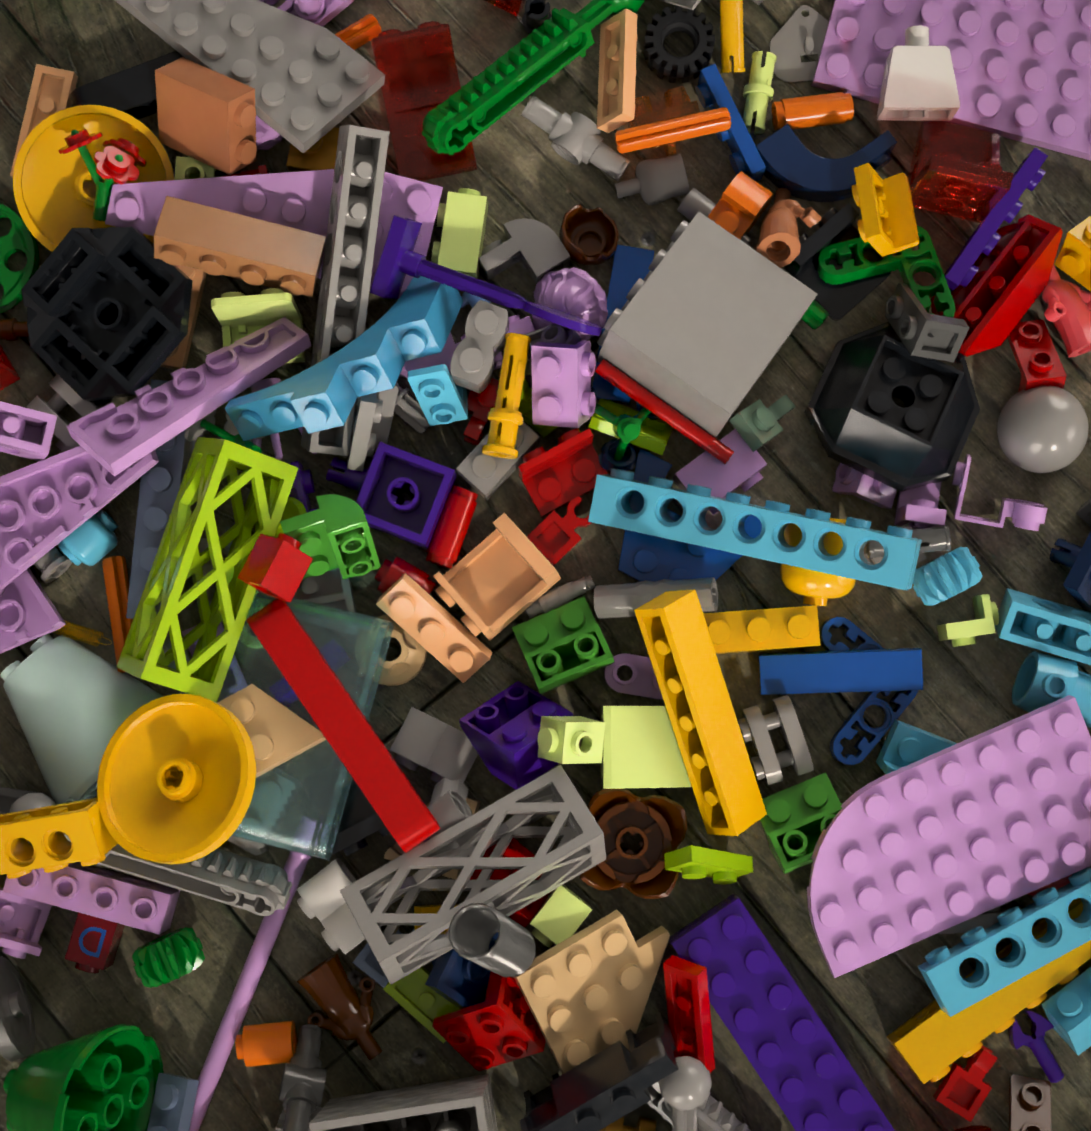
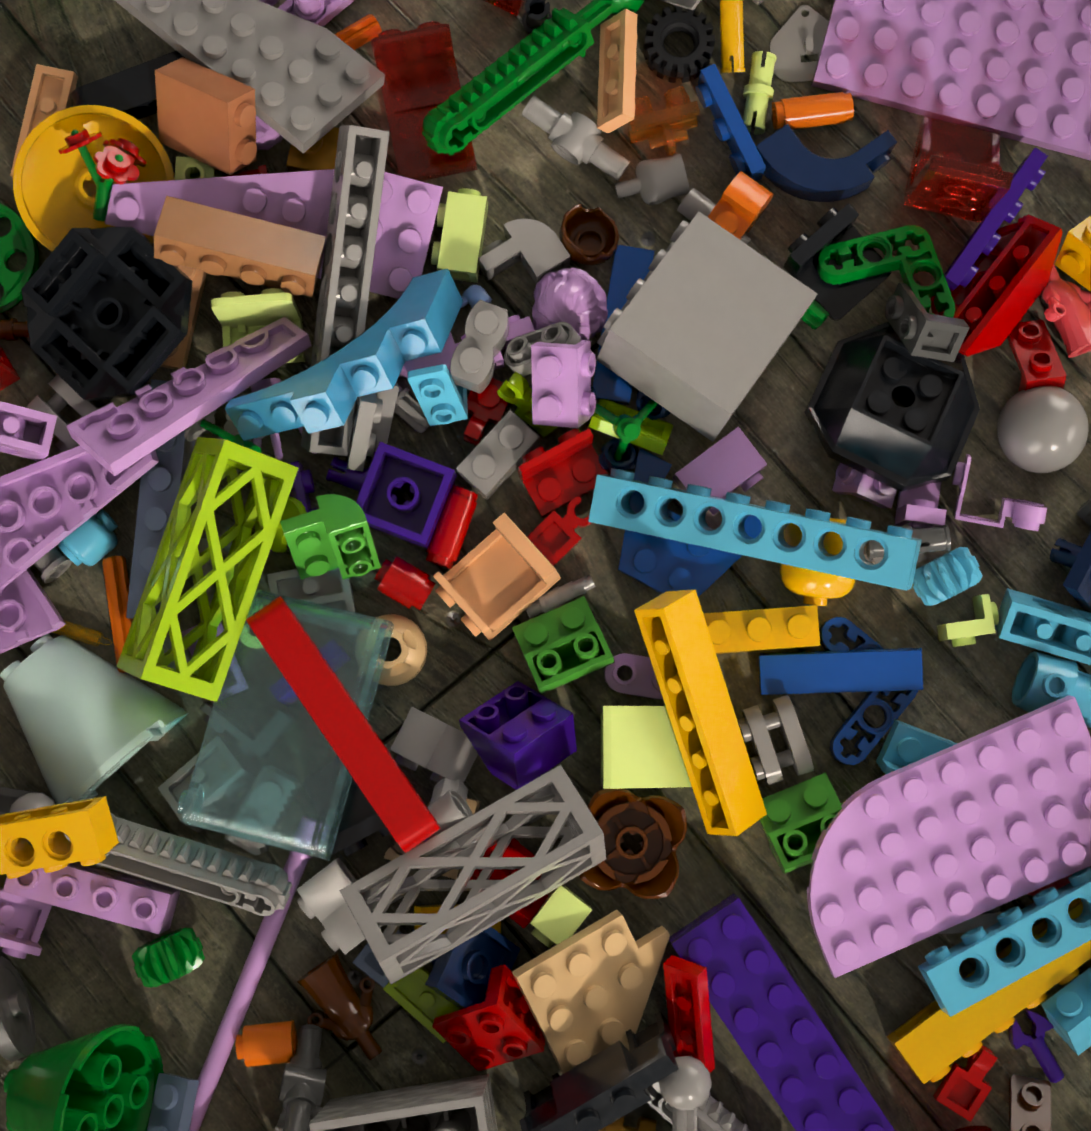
(94, 943): dark red brick -> none
(176, 779): yellow dish -> none
(272, 727): tan wing -> none
(276, 566): red brick -> none
(400, 259): dark purple piece -> none
(434, 628): light nougat plate -> none
(472, 933): dark grey piece -> none
(506, 415): yellow pin -> none
(571, 739): yellowish green brick -> none
(623, 599): light grey axle -> none
(664, 411): red piece -> none
(673, 130): orange axle -> none
(702, 862): lime plate -> none
(760, 424): sand green plate -> none
(779, 229): nougat piece -> none
(886, 210): yellow bracket -> none
(918, 81): white torso -> none

